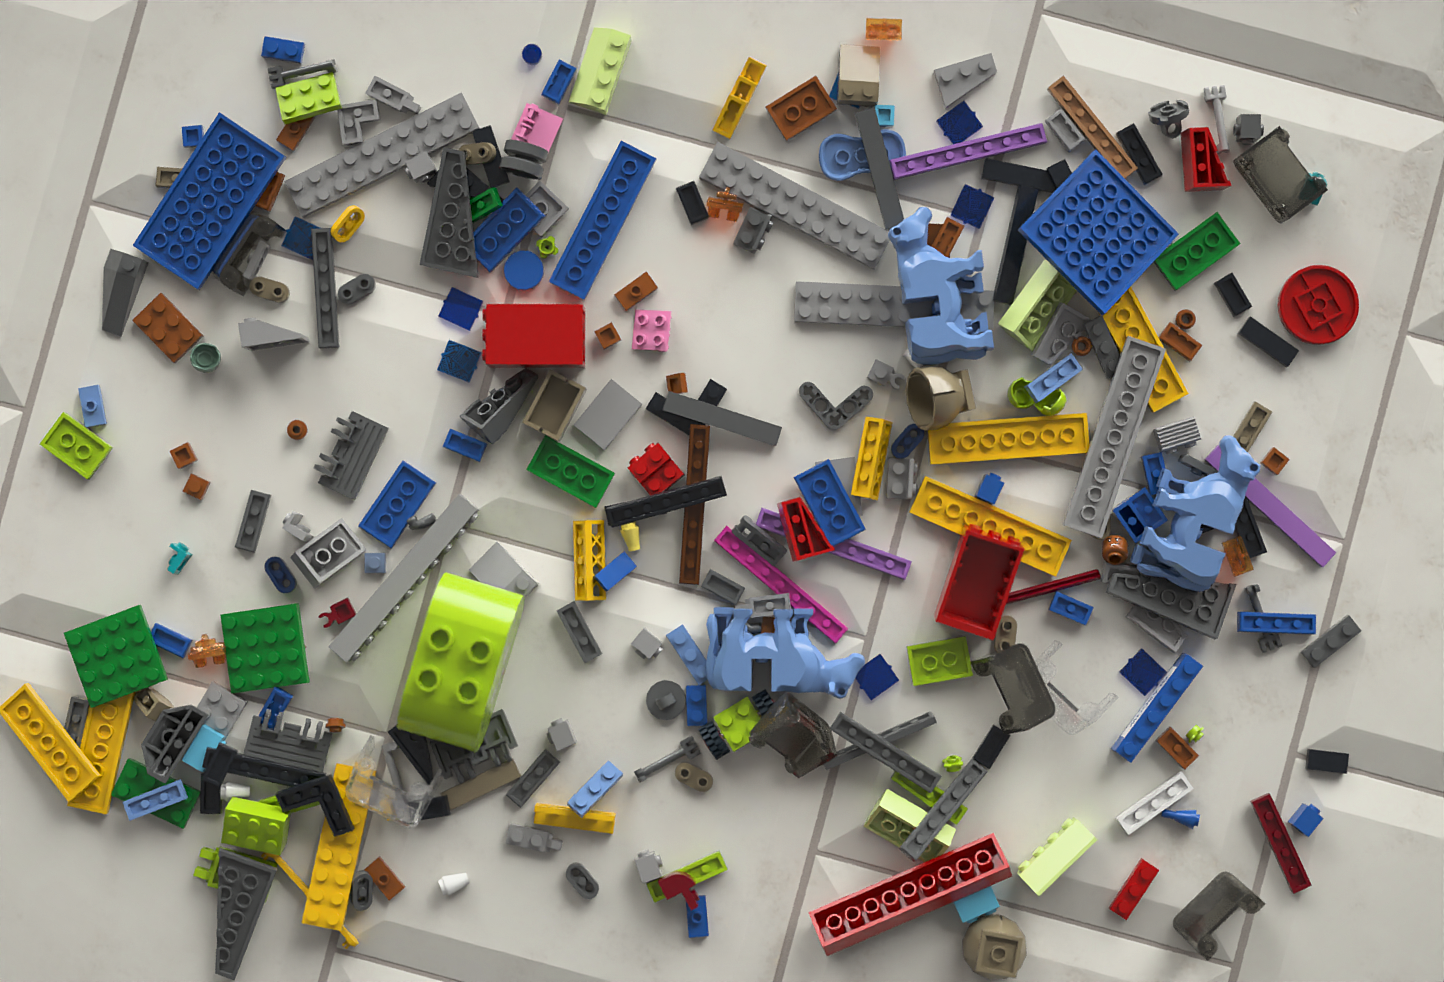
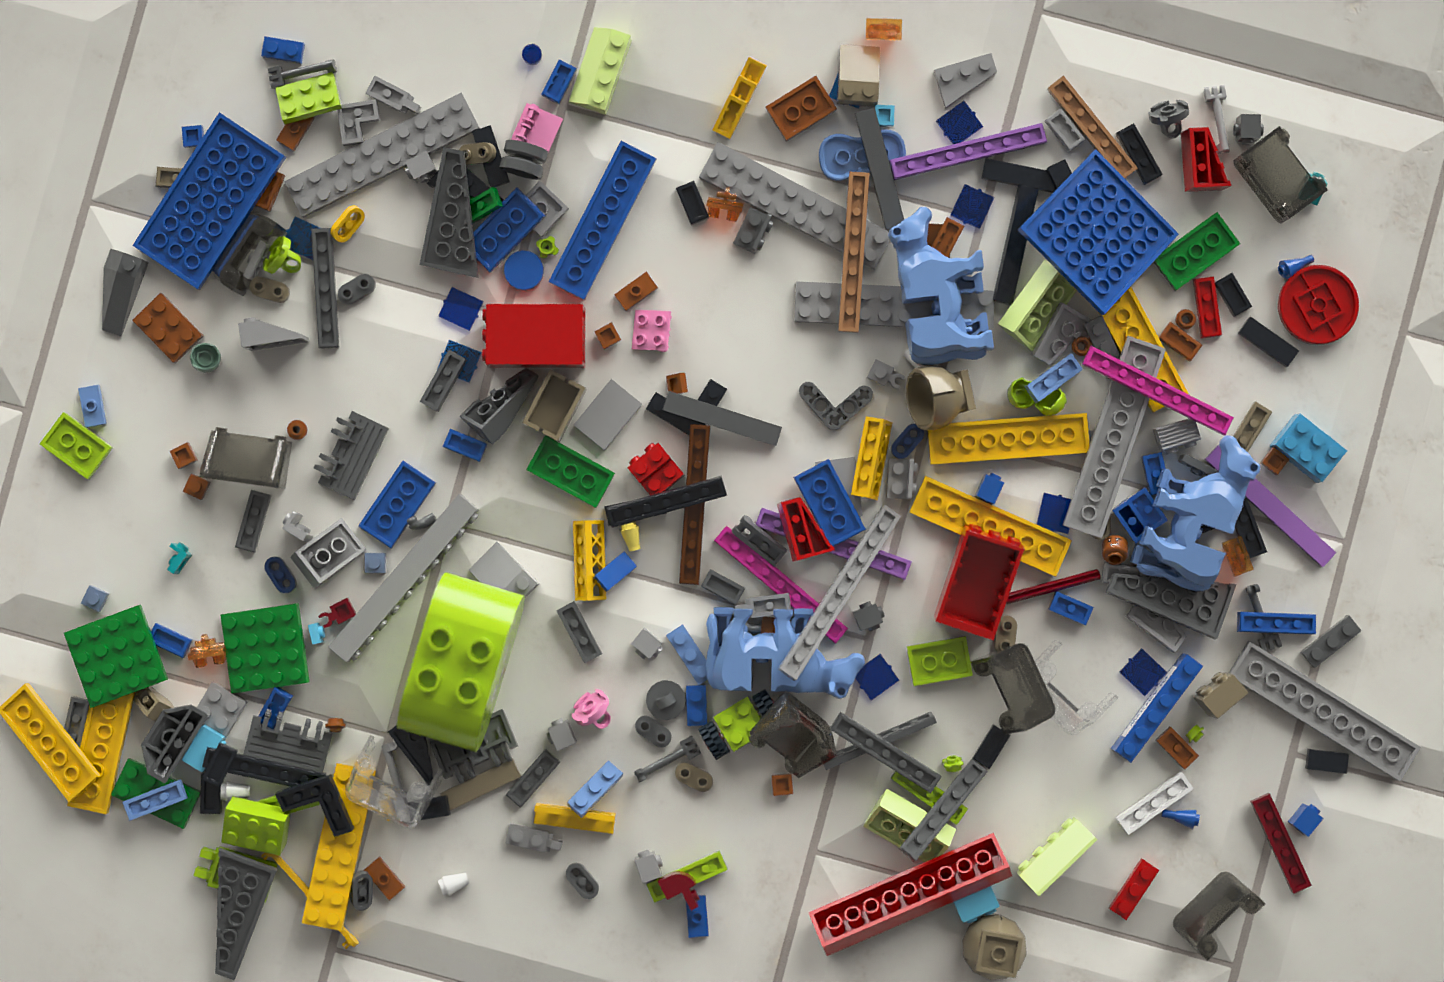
(94, 598): none -> sand blue plate
(246, 459): none -> clear smoke windscreen
(280, 256): none -> lime tile
(316, 632): none -> medium azure plate
(443, 380): none -> dark grey plate
(591, 708): none -> bright pink tile
(653, 731): none -> dark grey plate
(782, 784): none -> dark orange plate
(839, 593): none -> light grey plate
(853, 252): none -> medium nougat plate
(869, 616): none -> dark grey brick
(1053, 513): none -> clear blue piece
(1157, 390): none -> dark pink tile
(1207, 307): none -> red tile
(1220, 694): none -> dark tan brick
(1288, 268): none -> blue cone
(1308, 448): none -> dark azure brick
(1324, 711): none -> light grey plate

